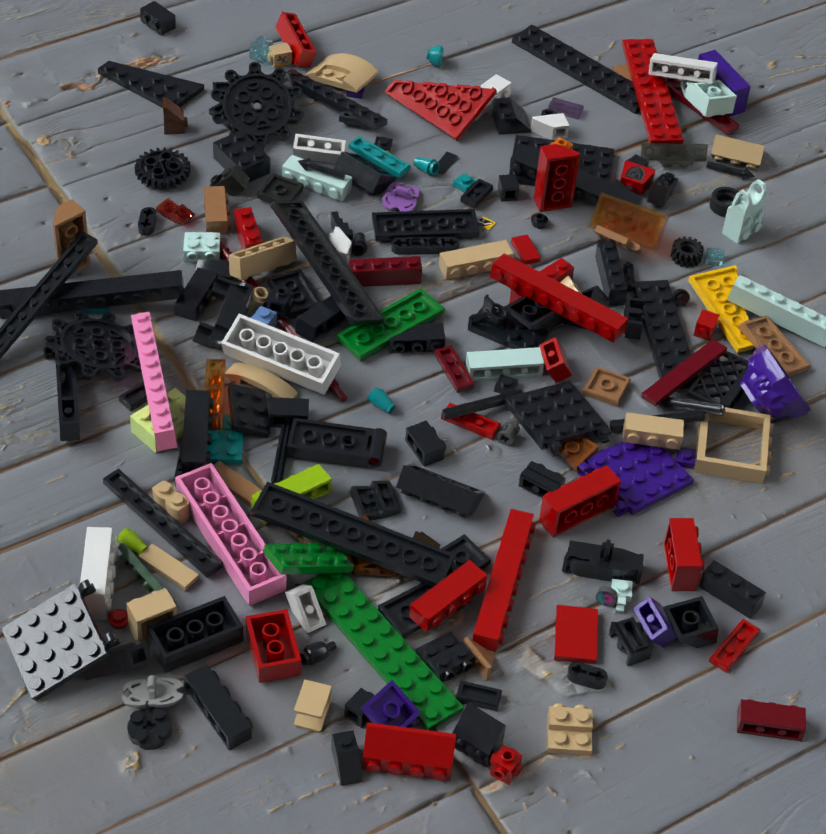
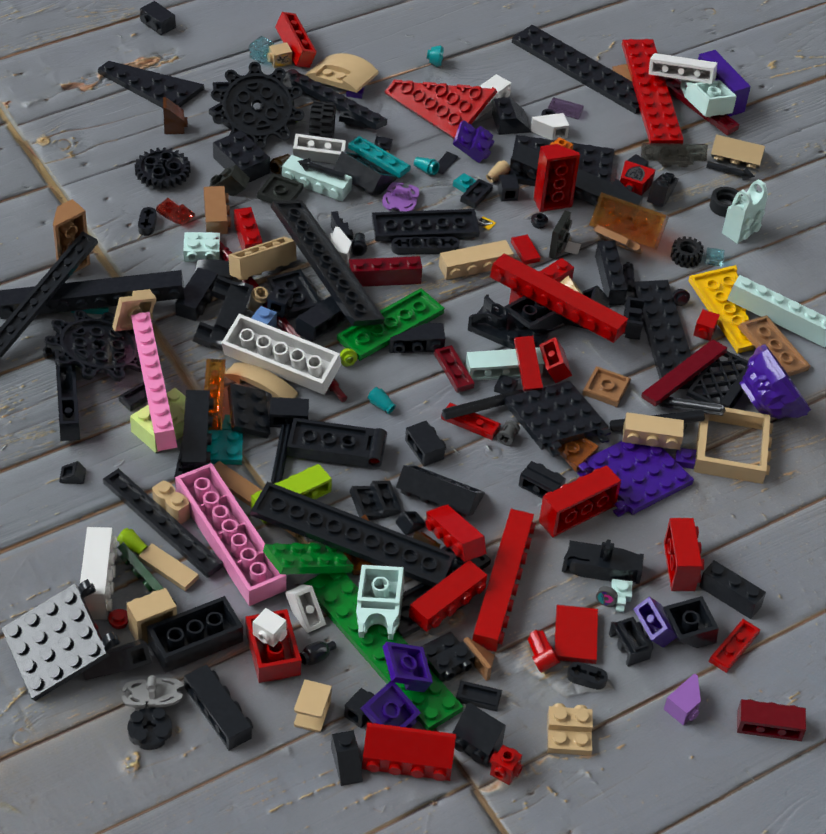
(73, 473): none -> black slope
(139, 302): none -> tan plate
(269, 627): none -> white brick
(277, 163): none -> dark brown cone
(322, 119): none -> black tyre
(345, 354): none -> lime plate
(380, 598): none -> light aqua brick
(407, 666): none -> dark purple plate
(410, 522): none -> black slope
(456, 532): none -> red brick
(473, 141): none -> dark purple plate
(500, 168): none -> tan cone
(528, 363): none -> red tile
(544, 654): none -> red piece
(560, 235): none -> pearl dark grey plate
(572, 247): none -> white sticker
(684, 701): none -> medium lavender slope

